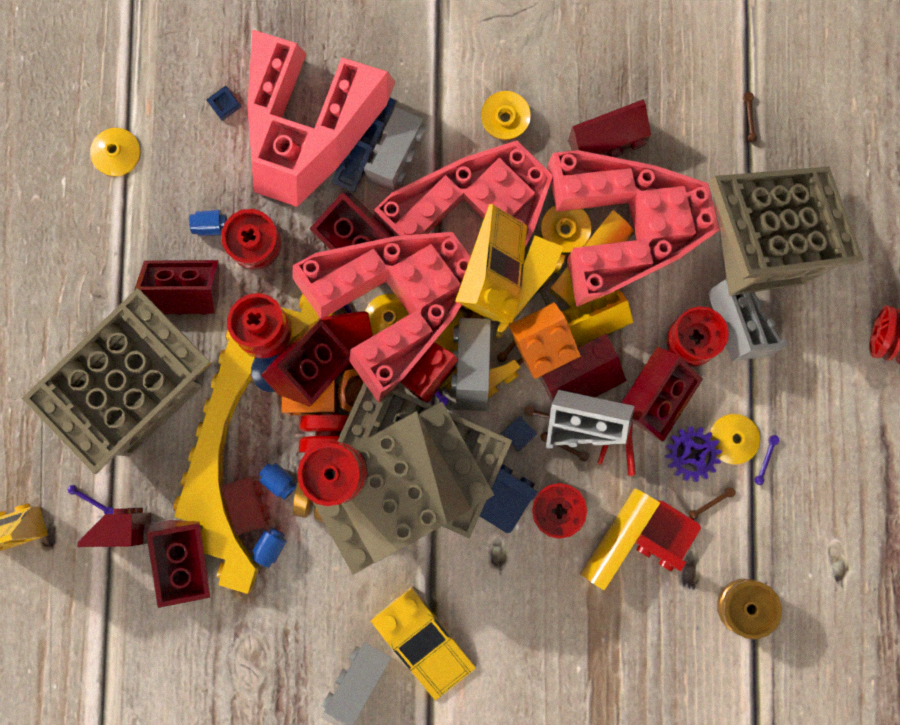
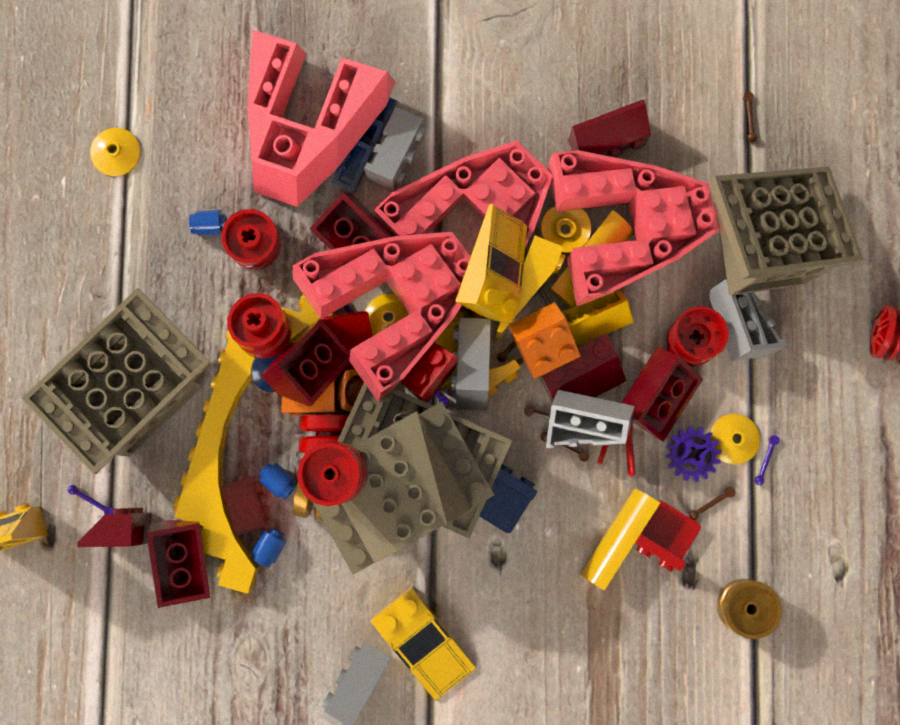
(181, 285): dark red slope -> none
(223, 103): dark blue tile -> none
(508, 104): yellow dish -> none
(519, 433): dark blue tile -> none
(571, 501): red wheel -> none

